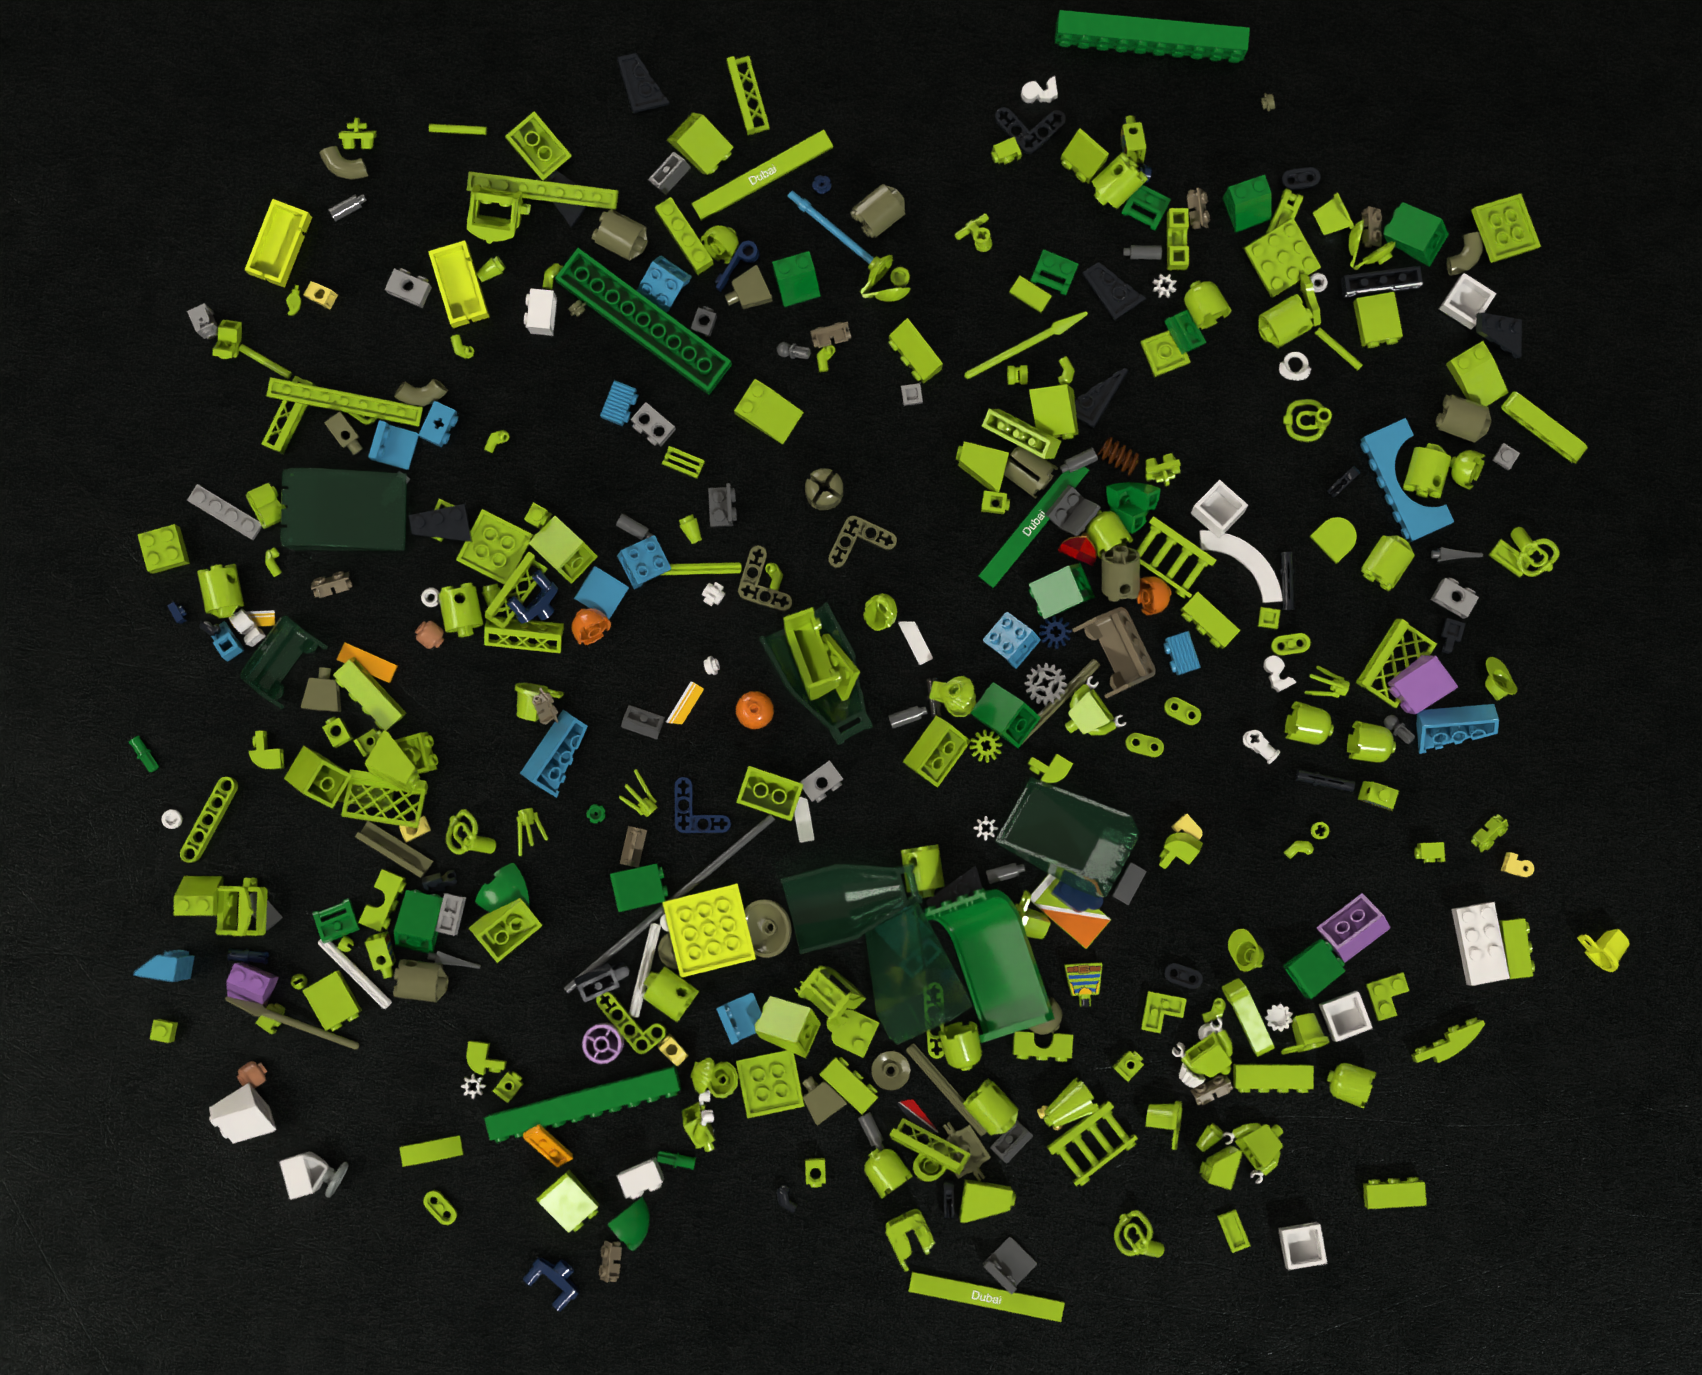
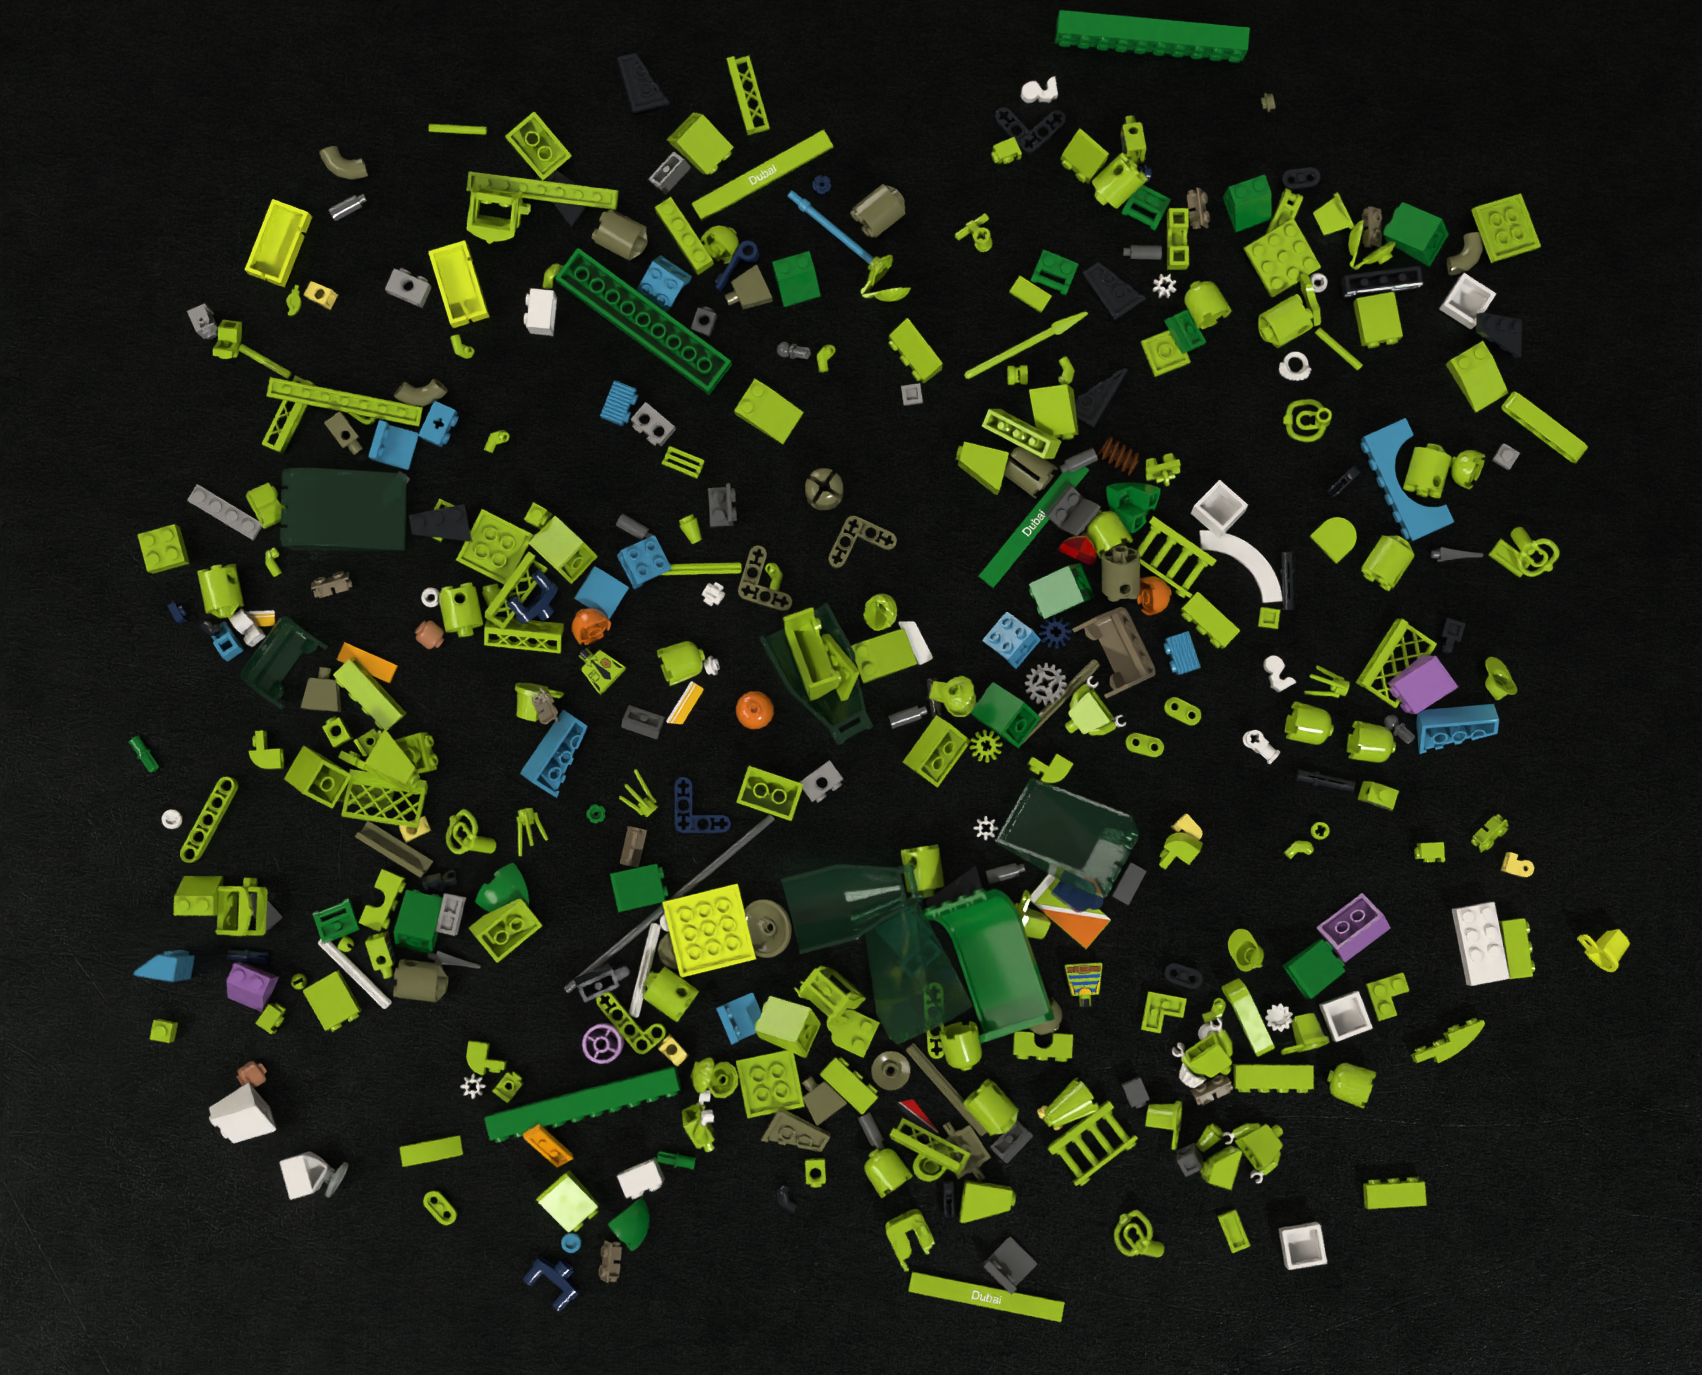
(258, 1010): olive piece -> none
(348, 137): lime hips -> none
(353, 758): none -> lime plate
(491, 269): lime cone -> none
(571, 1242): none -> dark azure tile
(577, 308): olive plate -> none
(600, 669): none -> lime torso
(681, 661): none -> lime cylinder
(796, 1131): none -> olive wing
(803, 821): white sticker -> none
(822, 335): dark tan hinge -> none
(884, 655): none -> lime slope
(900, 277): lime tile -> none
(989, 497): lime brick -> none
(1121, 1065): lime brick -> none
(1135, 1092): none -> dark grey brick
(1190, 1159): none -> dark grey brick
(1290, 645): lime plate -> none
(1443, 597): light grey brick -> none
(1463, 418): olive cylinder -> none

